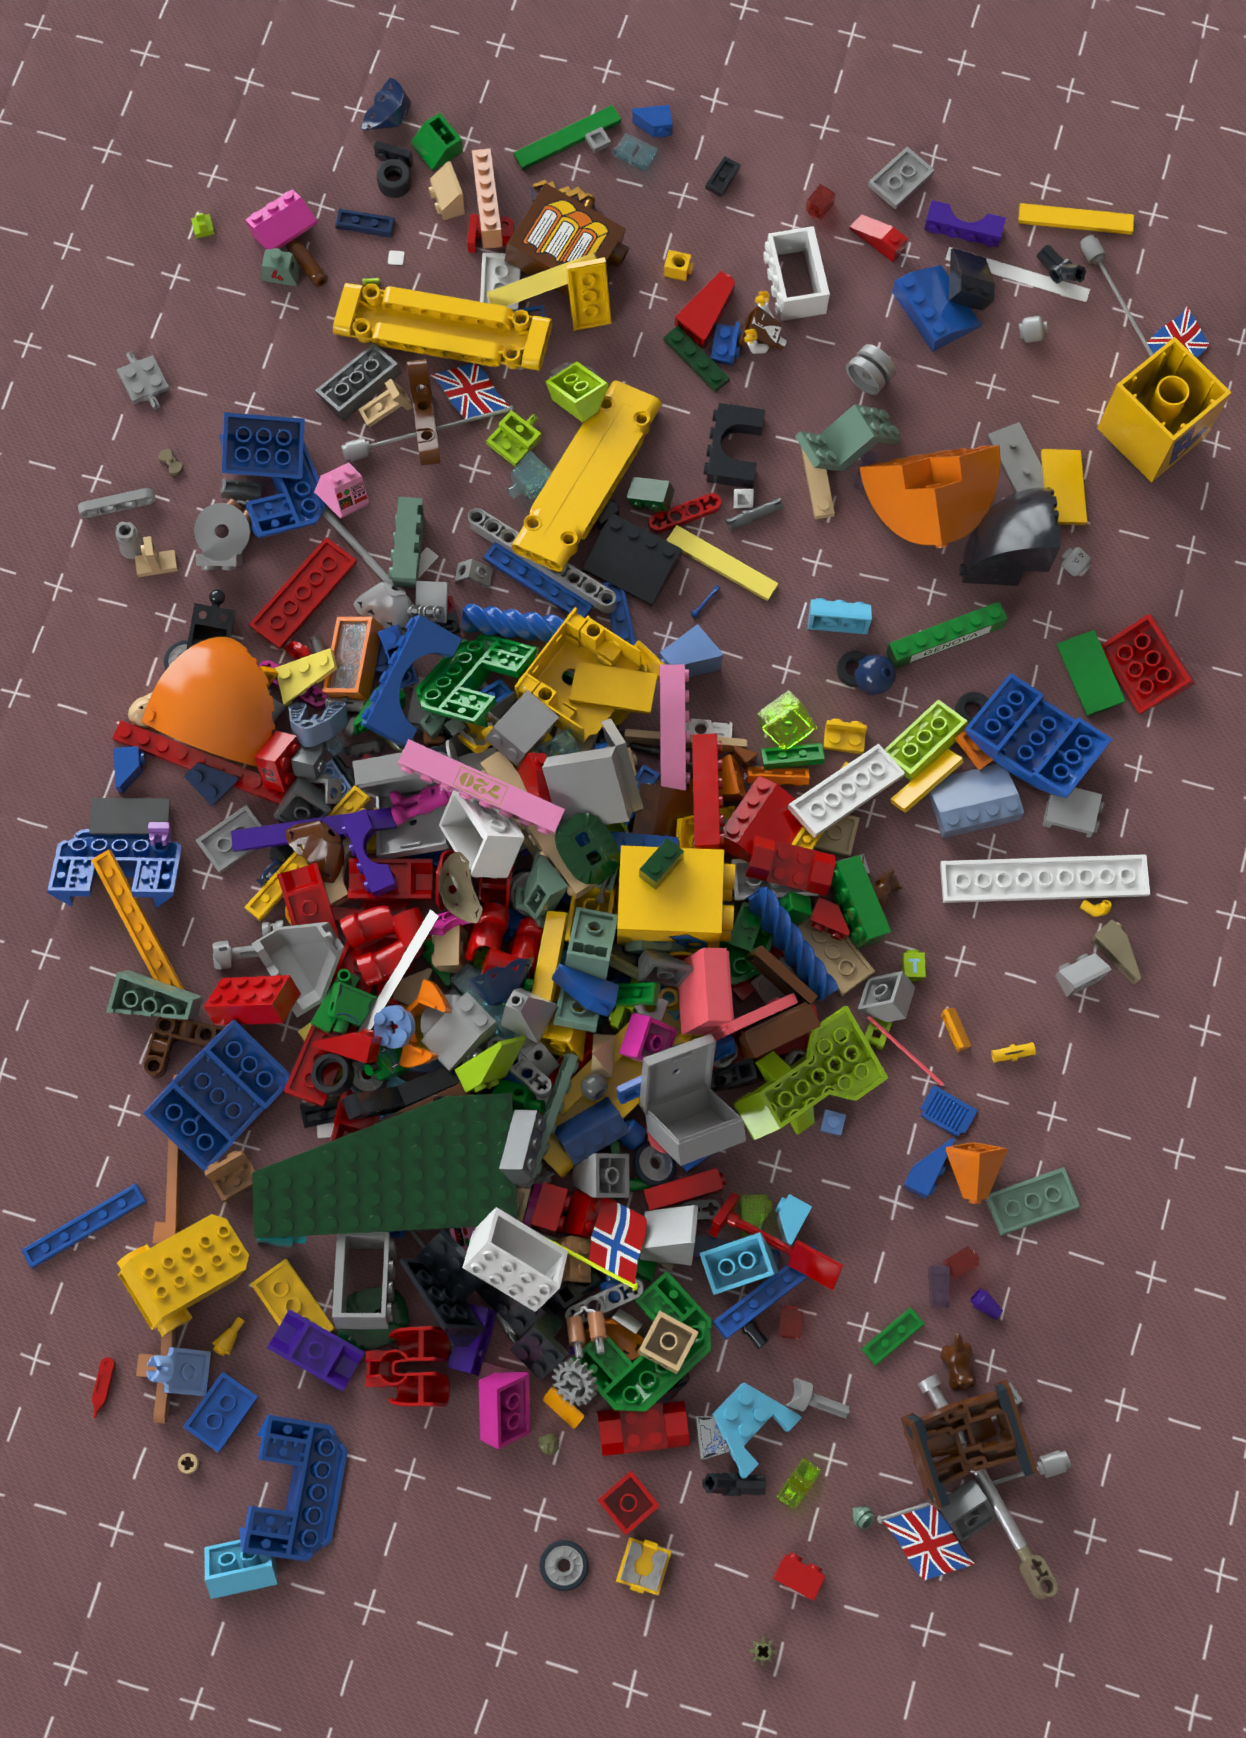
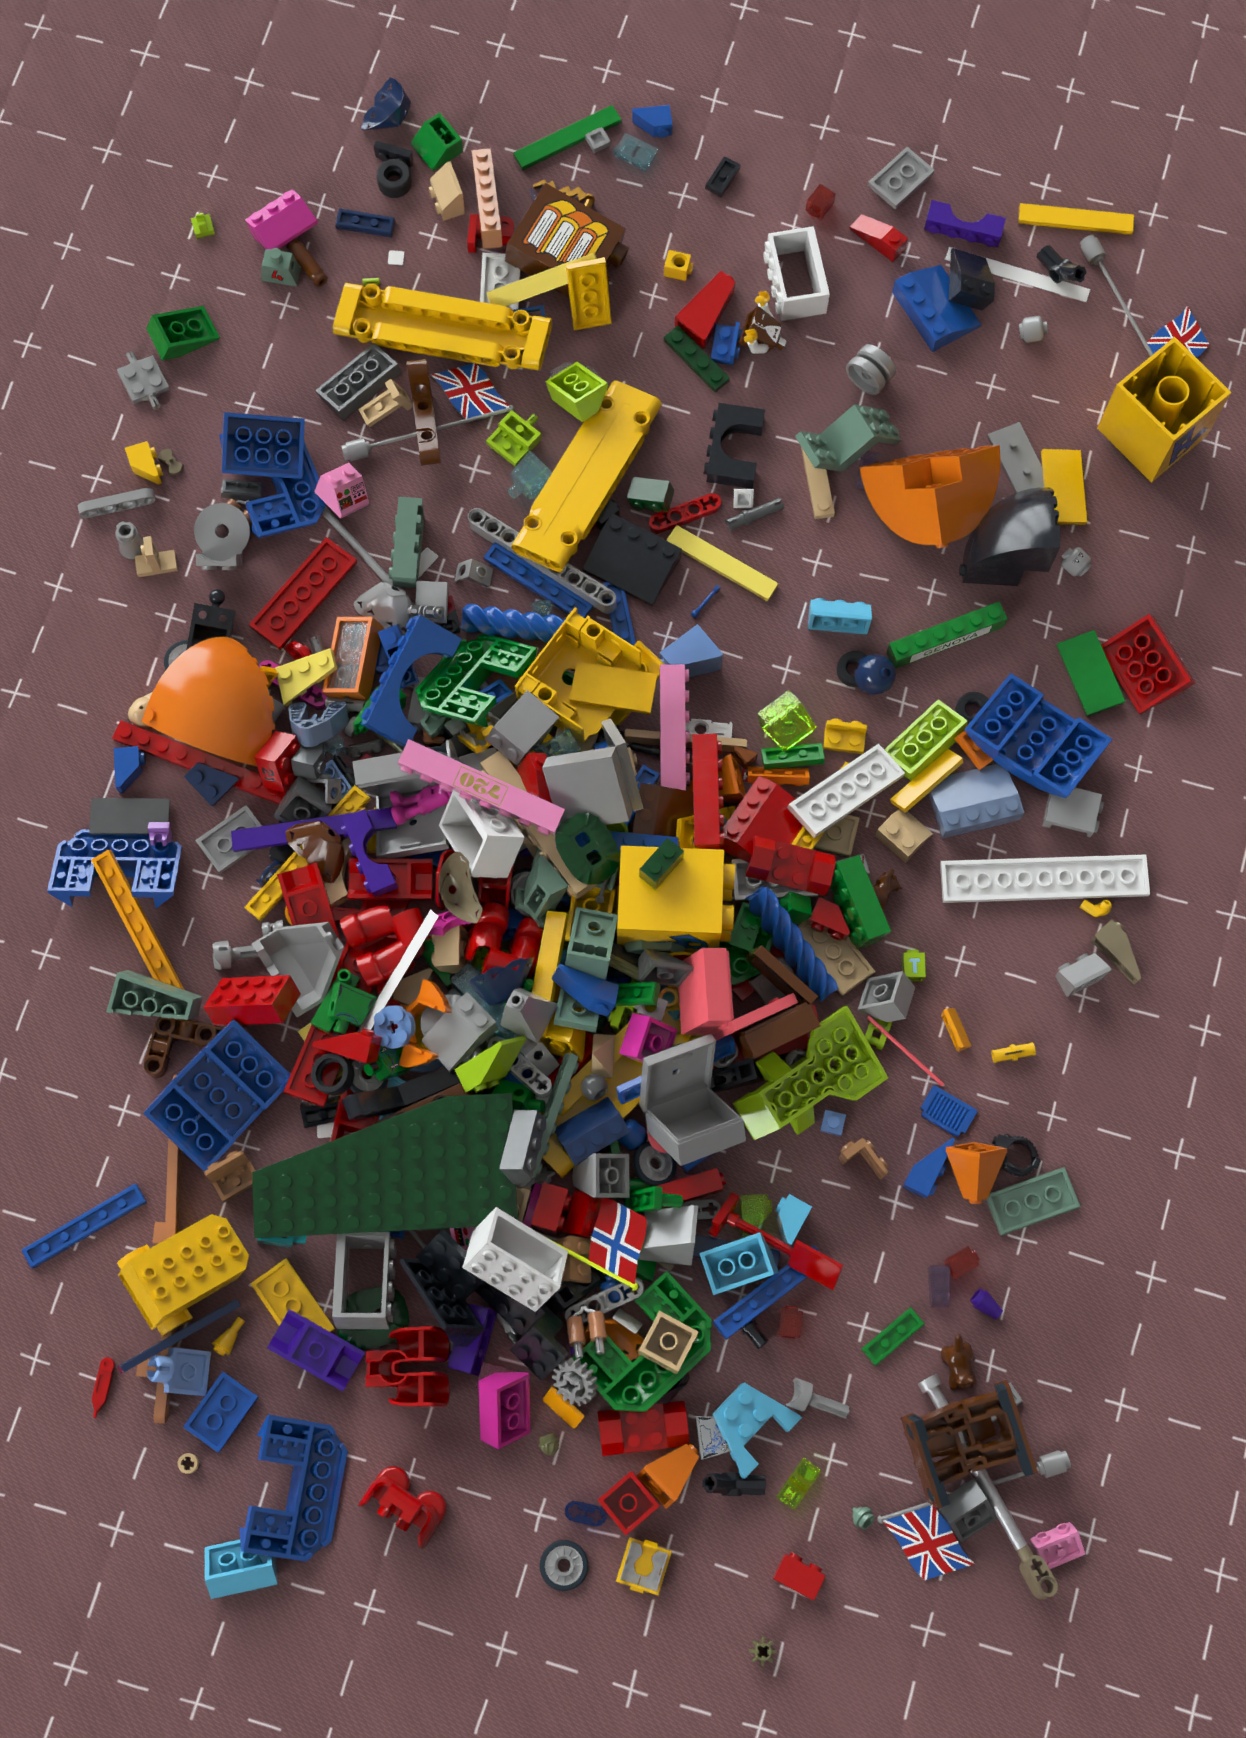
(142, 462): none -> yellow slope
(162, 1345): none -> dark blue tile
(181, 331): none -> green slope
(392, 1491): none -> red piece
(541, 607): none -> clear light blue tile
(587, 1508): none -> clear blue beam
(651, 1199): none -> green piece
(668, 1474): none -> orange slope
(867, 1150): none -> medium nougat bracket
(903, 834): none -> tan slope
(1006, 1141): none -> black piece
(1058, 1545): none -> bright pink bracket

